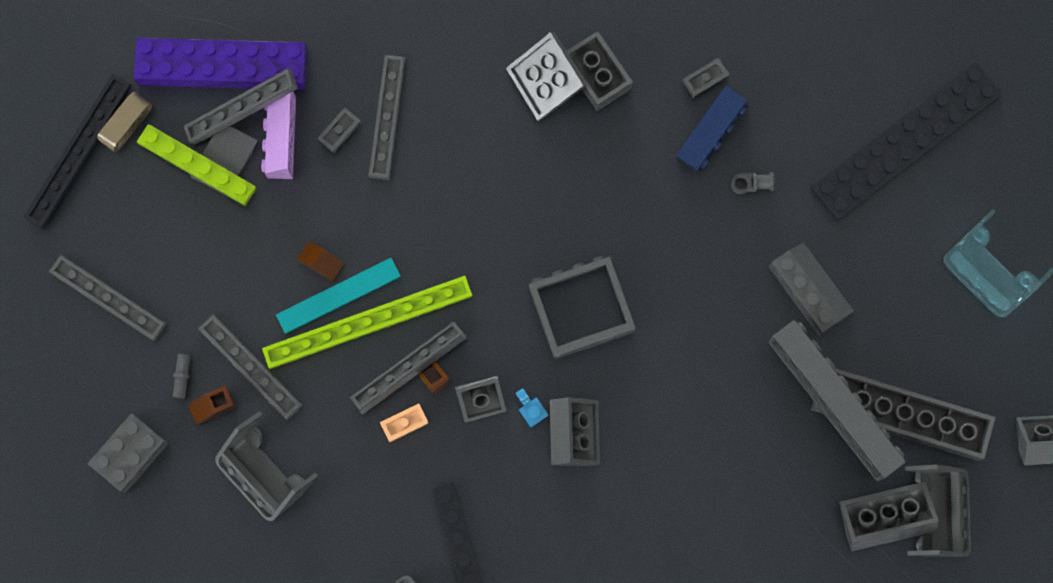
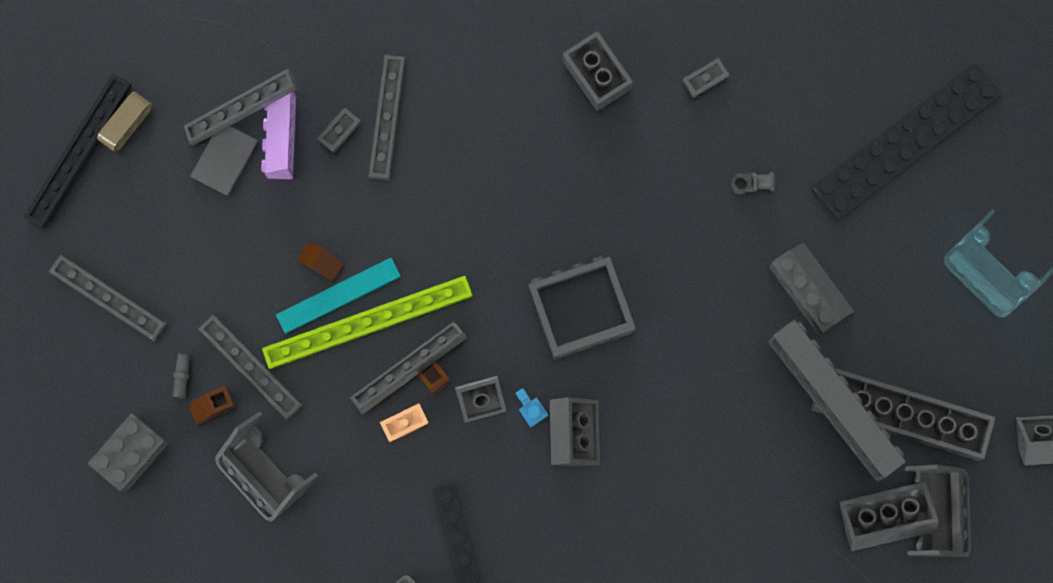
(196, 165): lime plate -> none
(216, 62): dark purple brick -> none
(546, 76): plate -> none
(712, 128): dark blue wedge -> none

